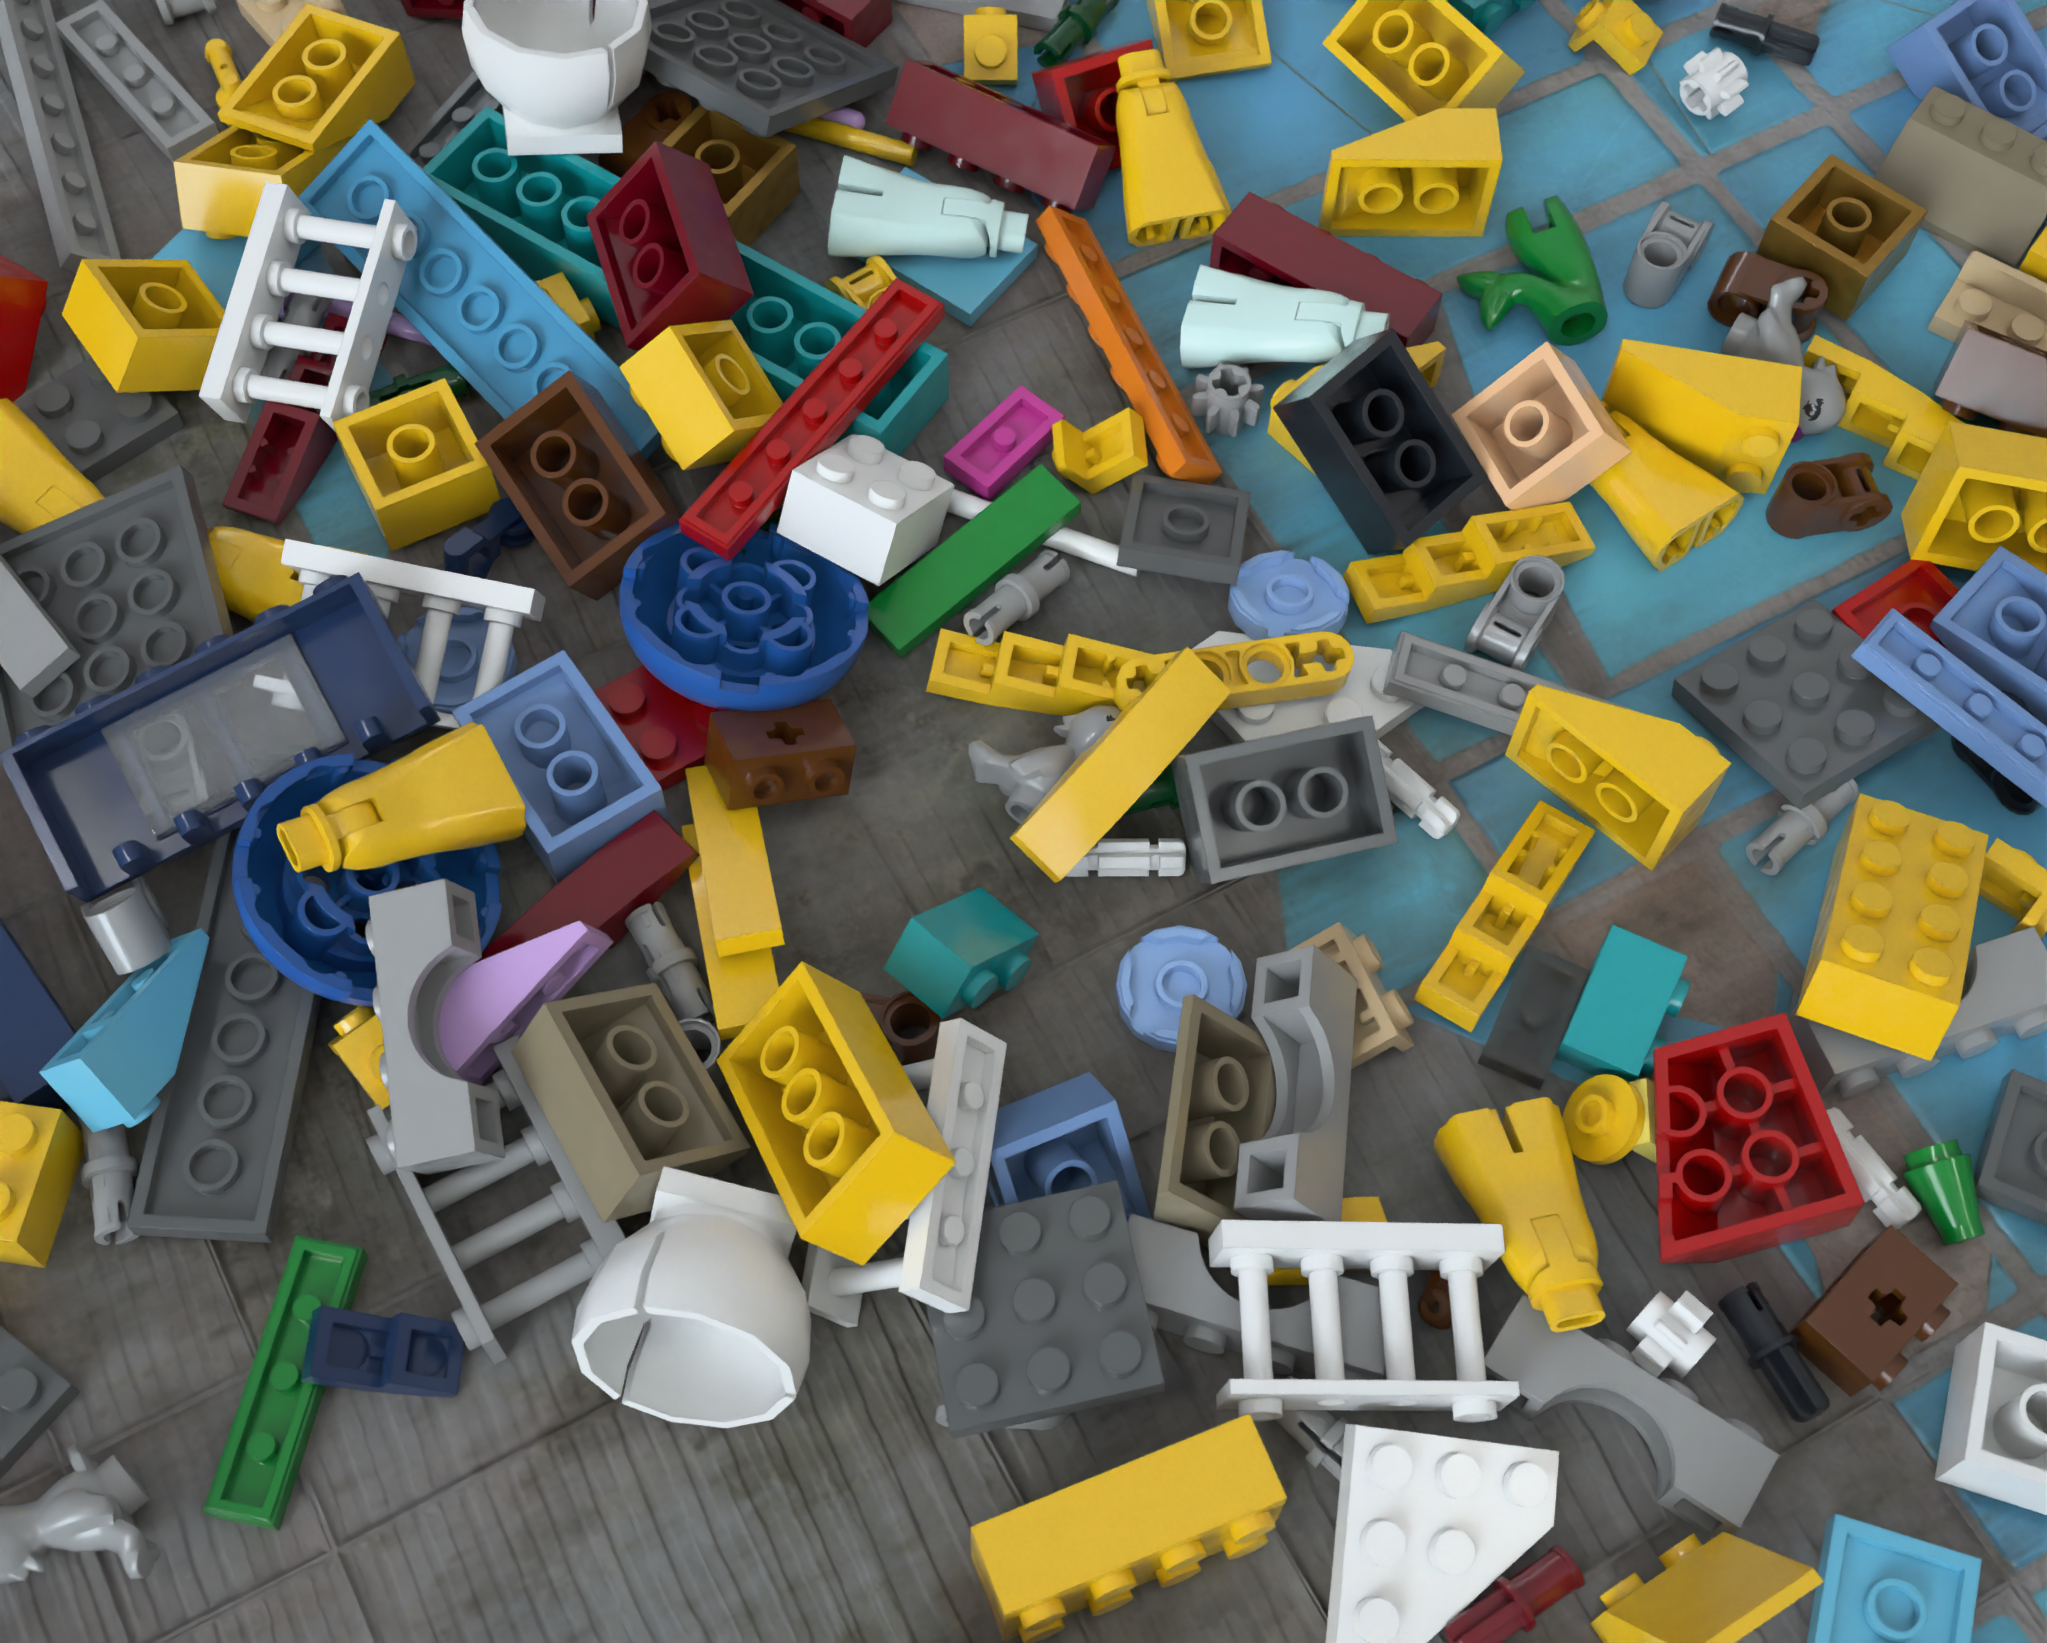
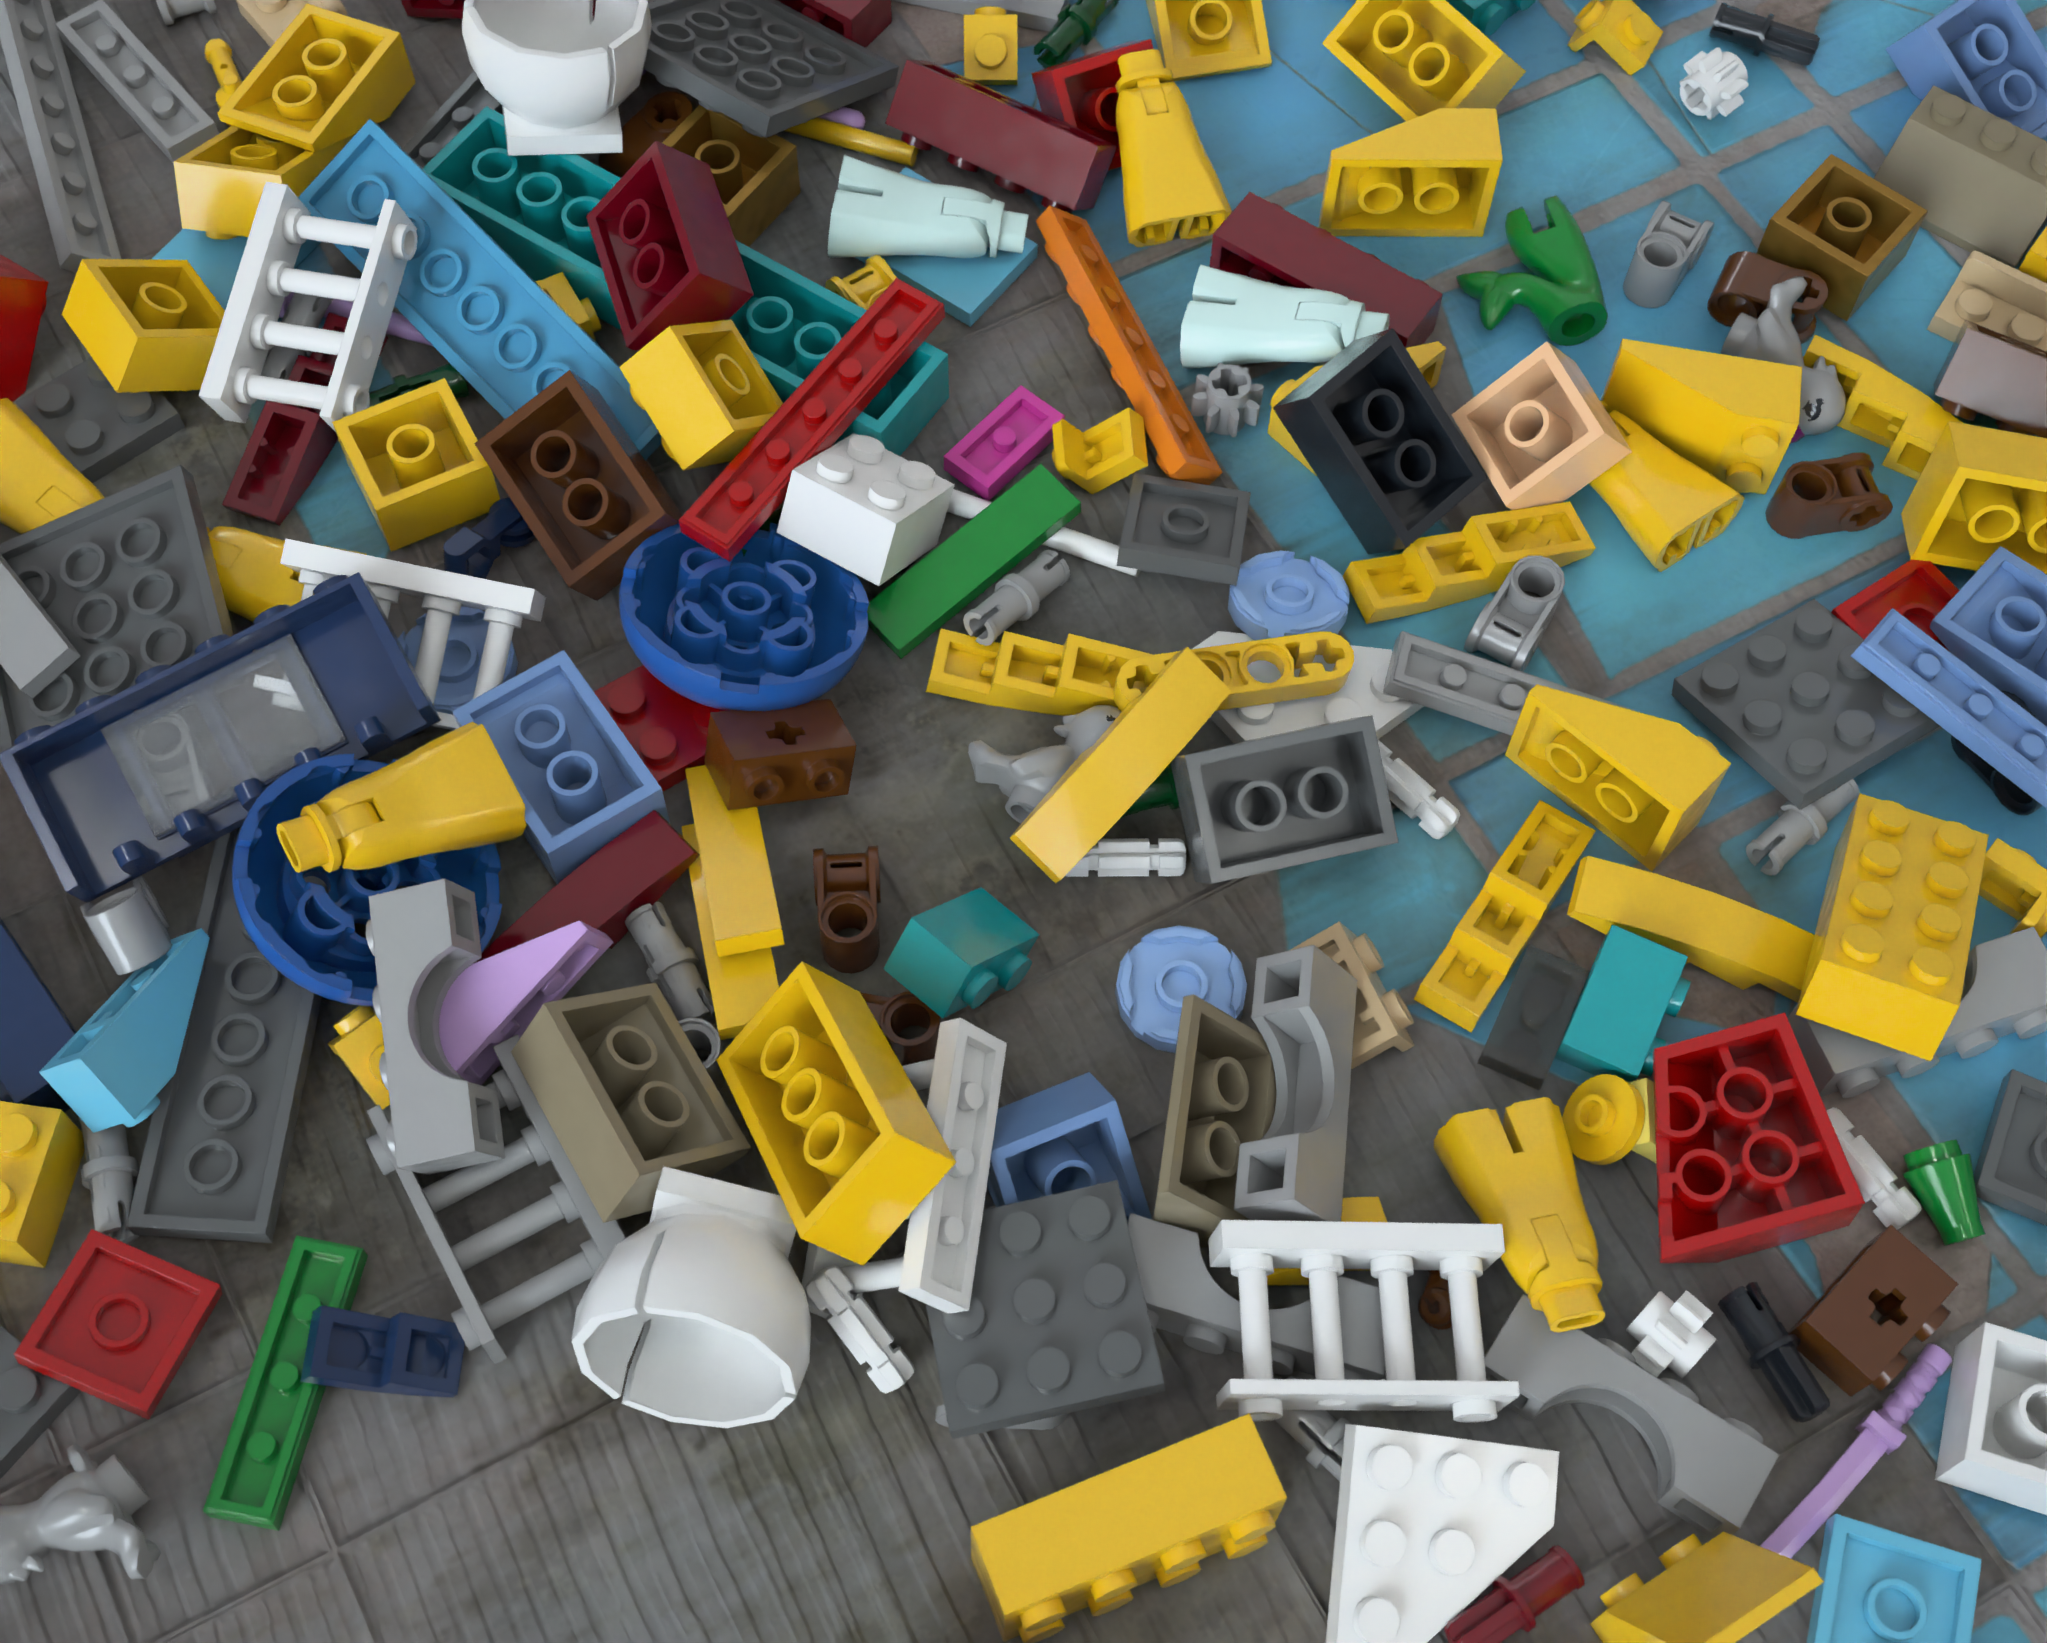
(119, 1324): none -> red plate
(848, 897): none -> reddish brown piece
(860, 1328): none -> white axle
(1710, 929): none -> yellow slope
(1877, 1435): none -> lavender sword

